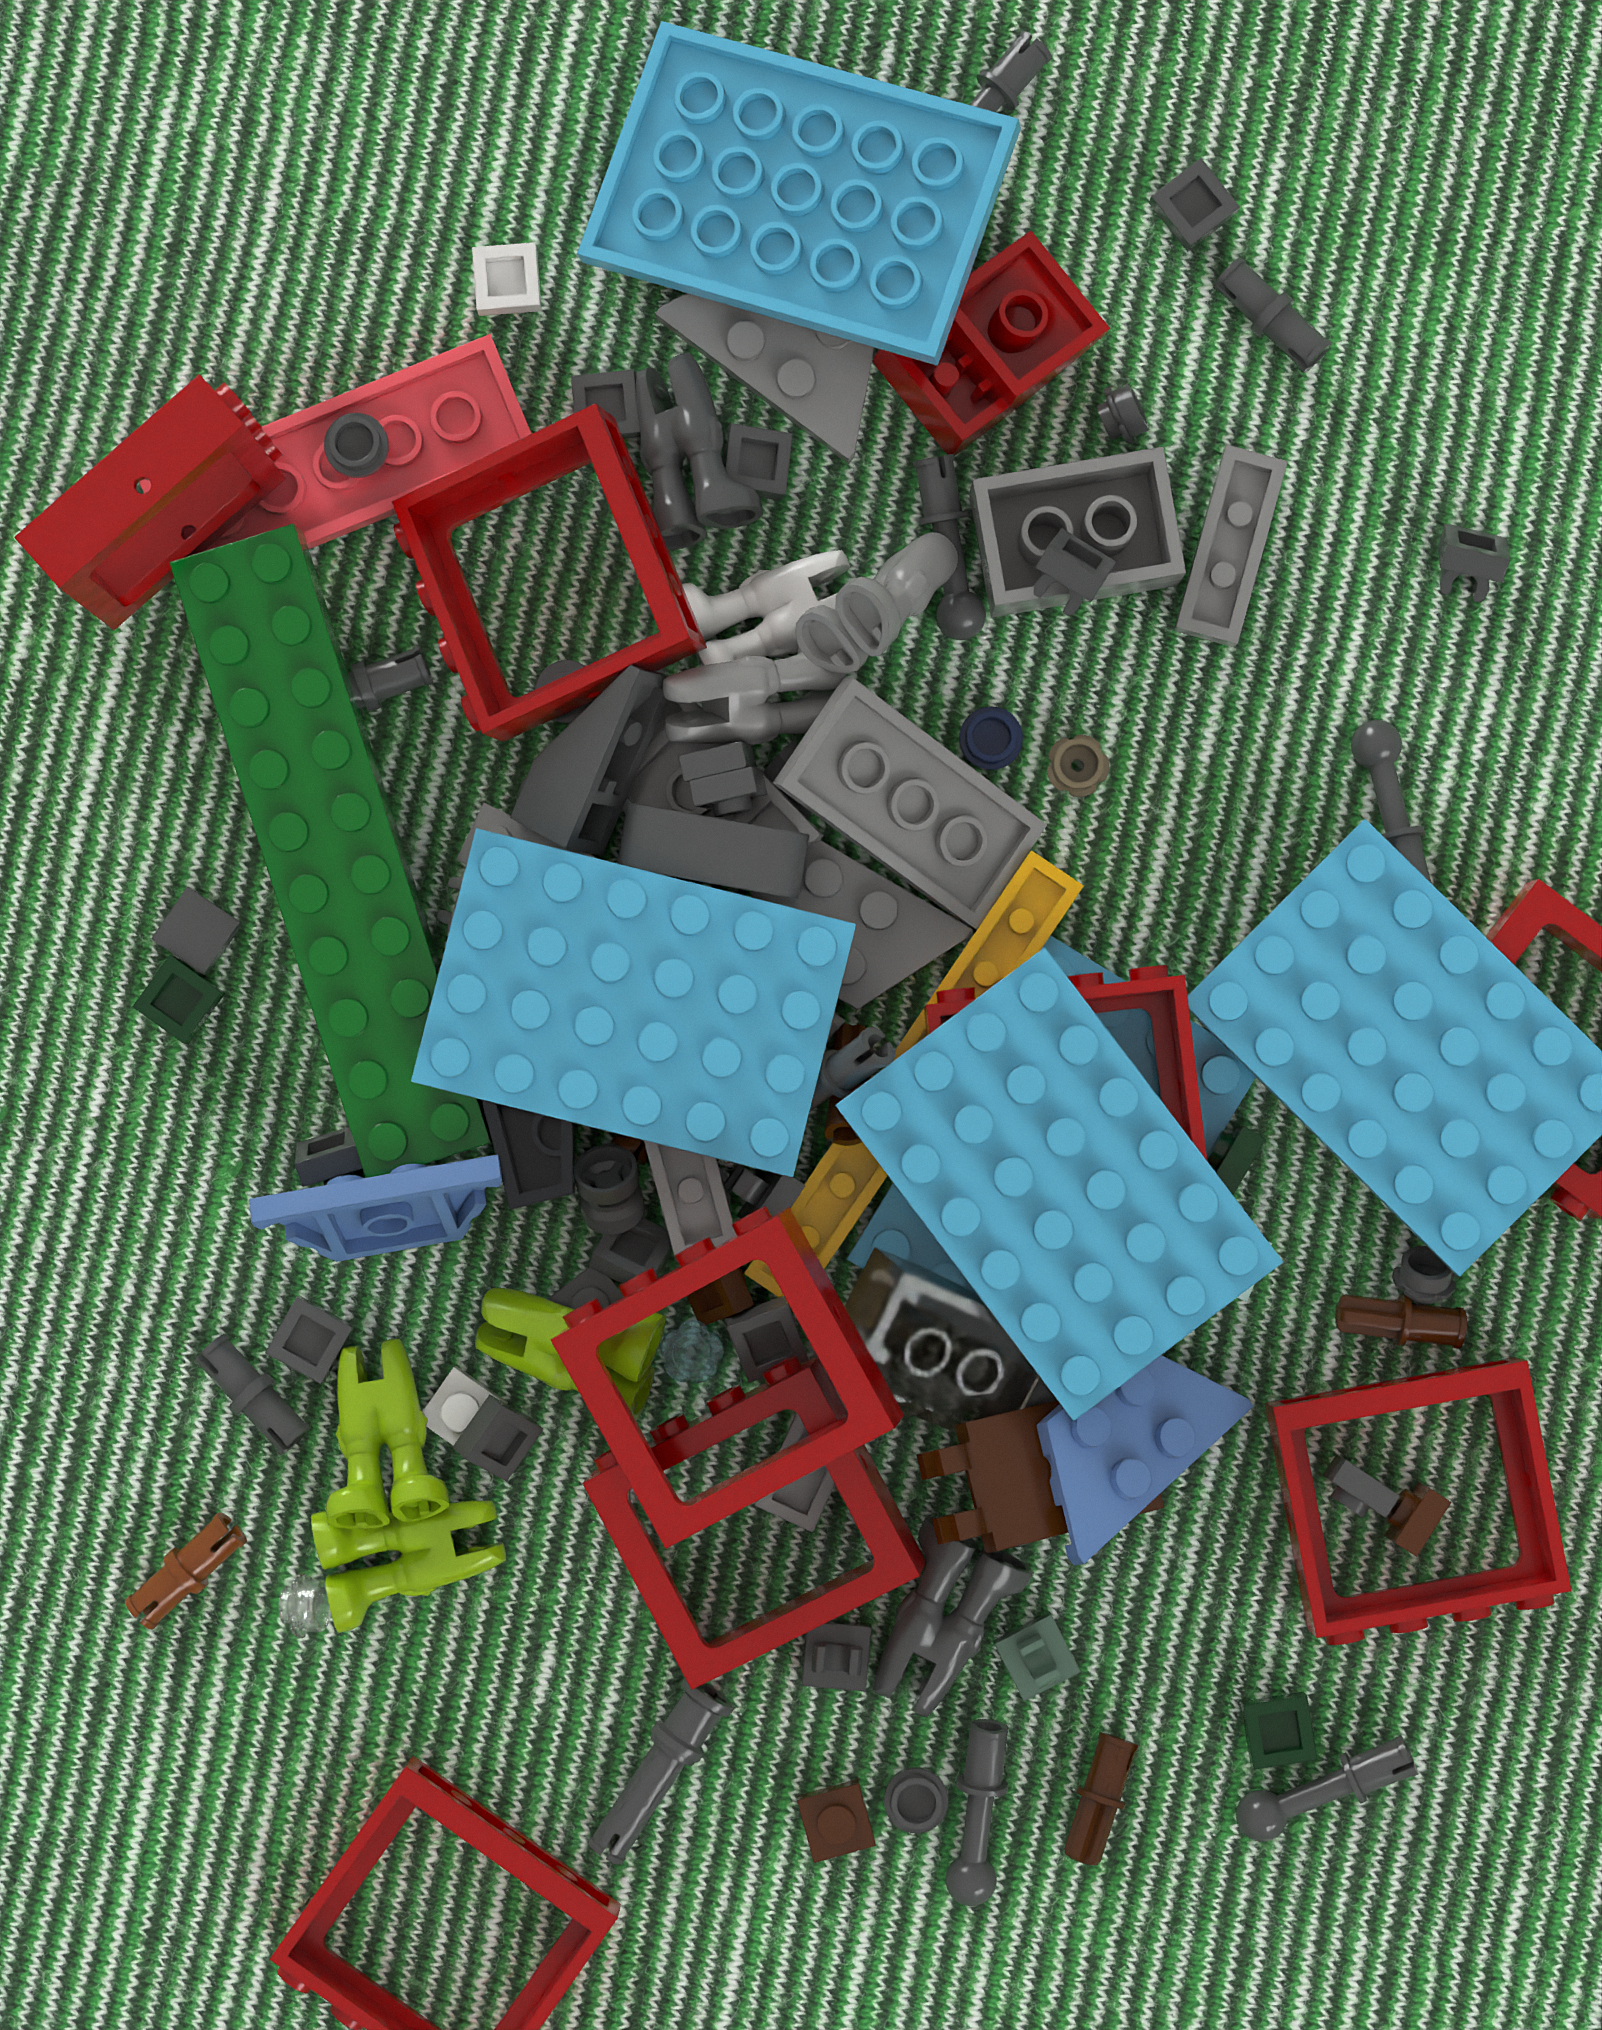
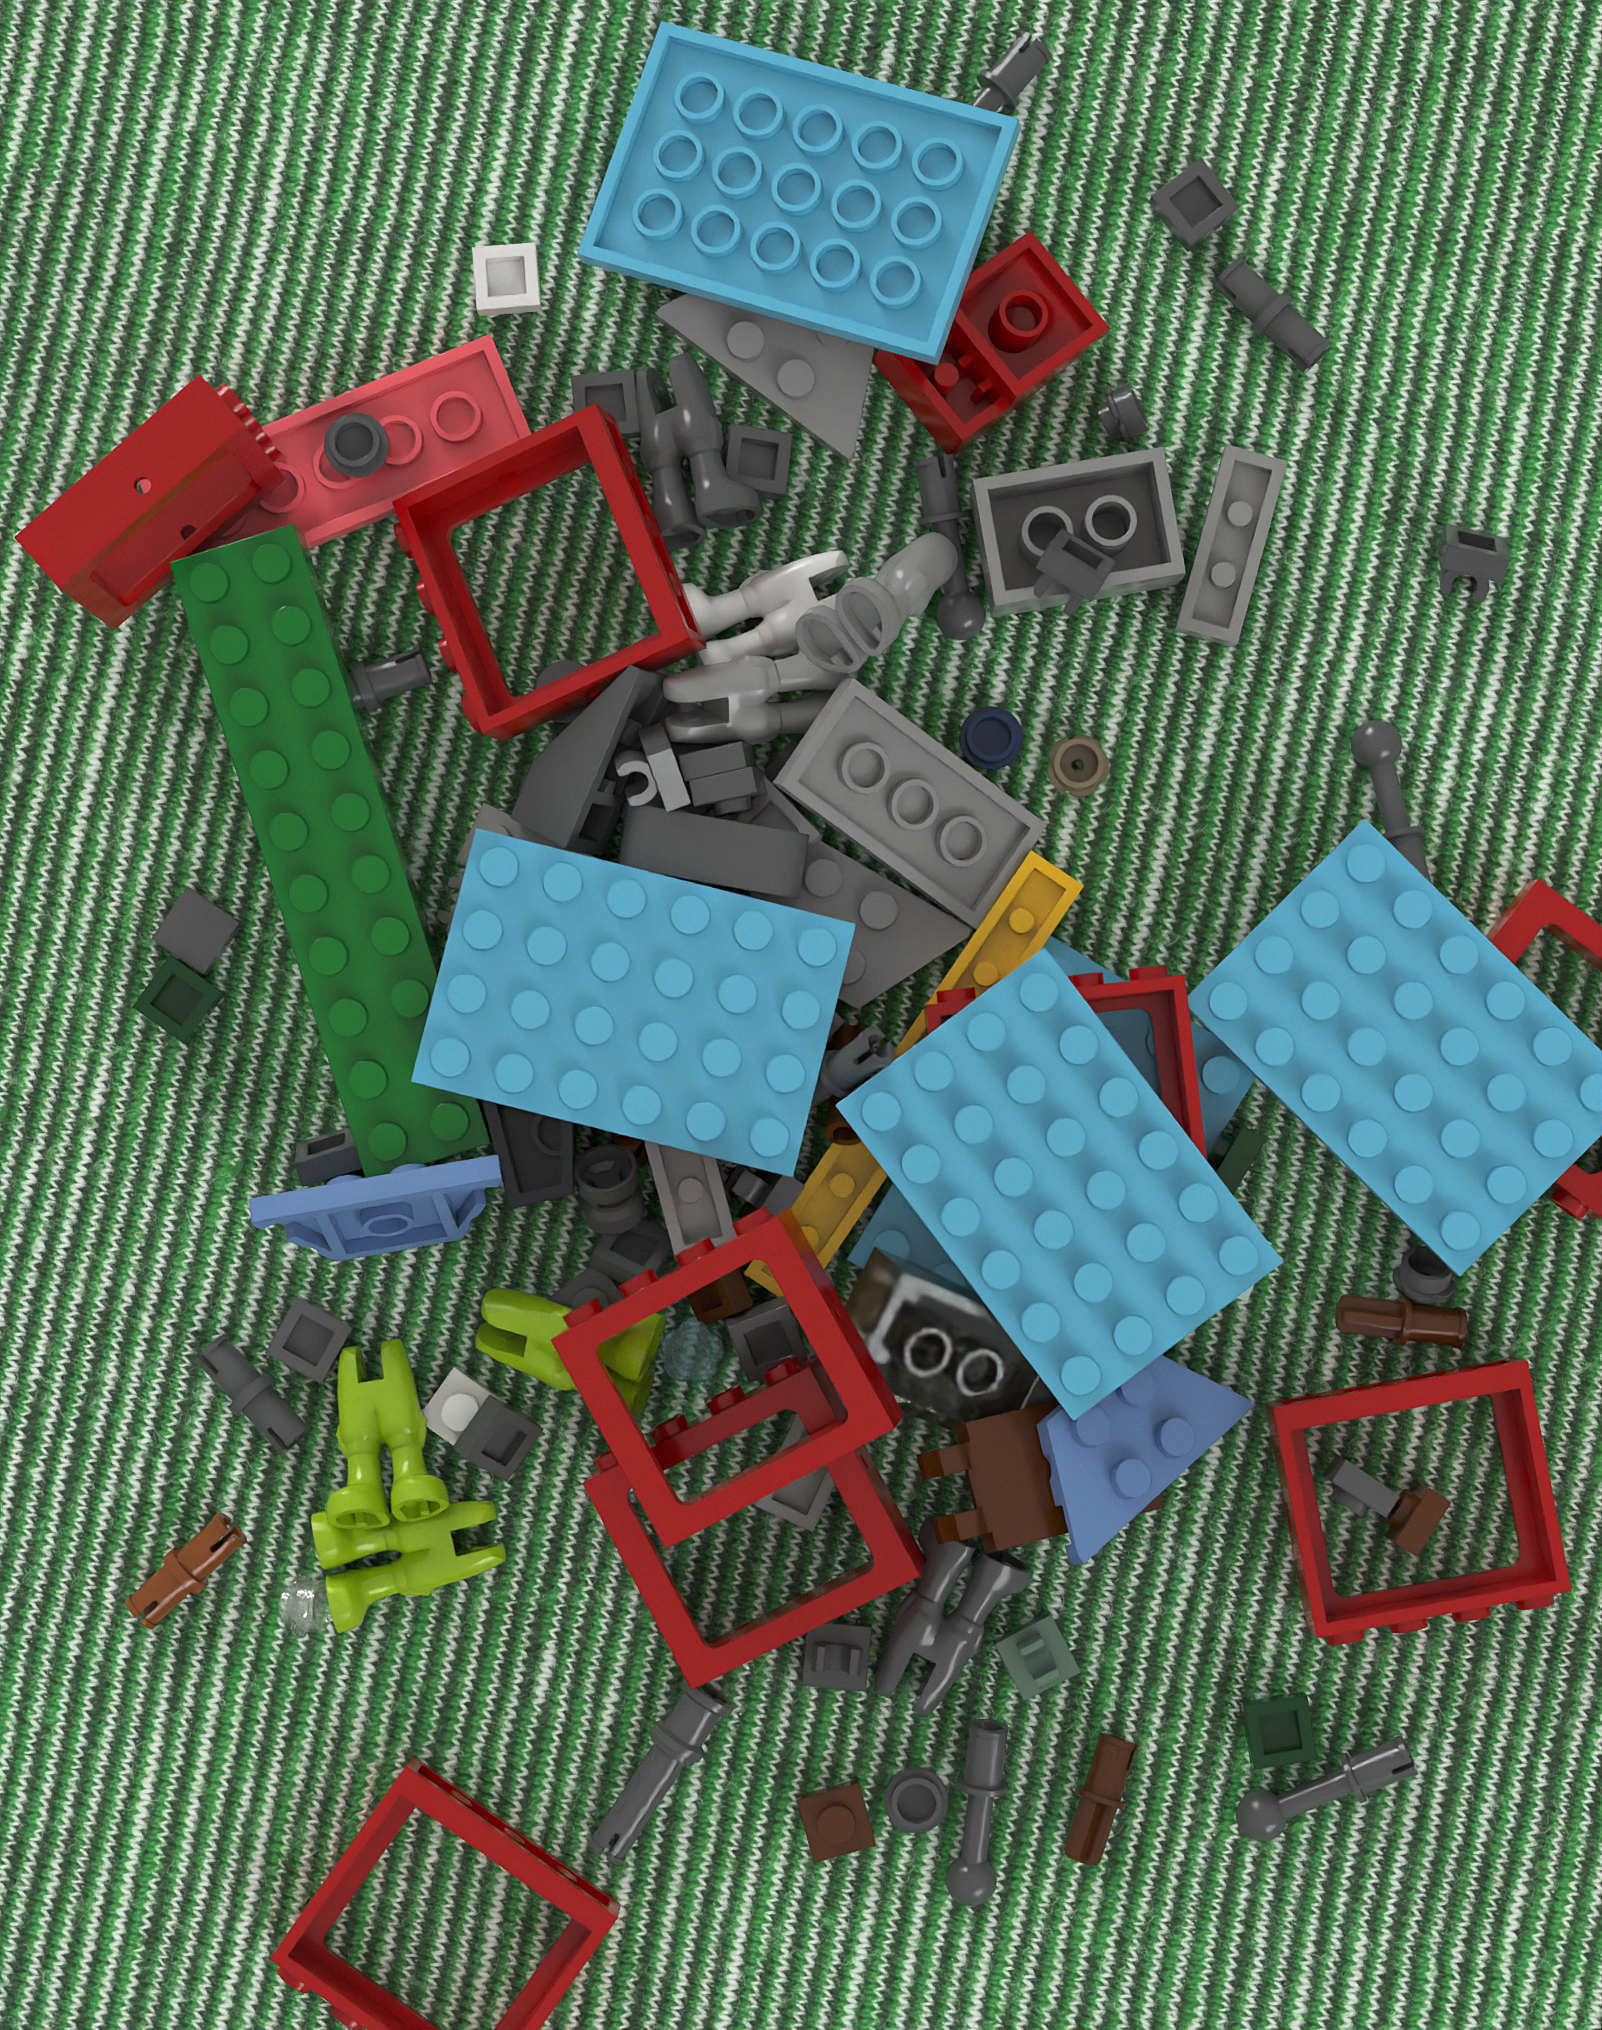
(658, 768): none -> tile

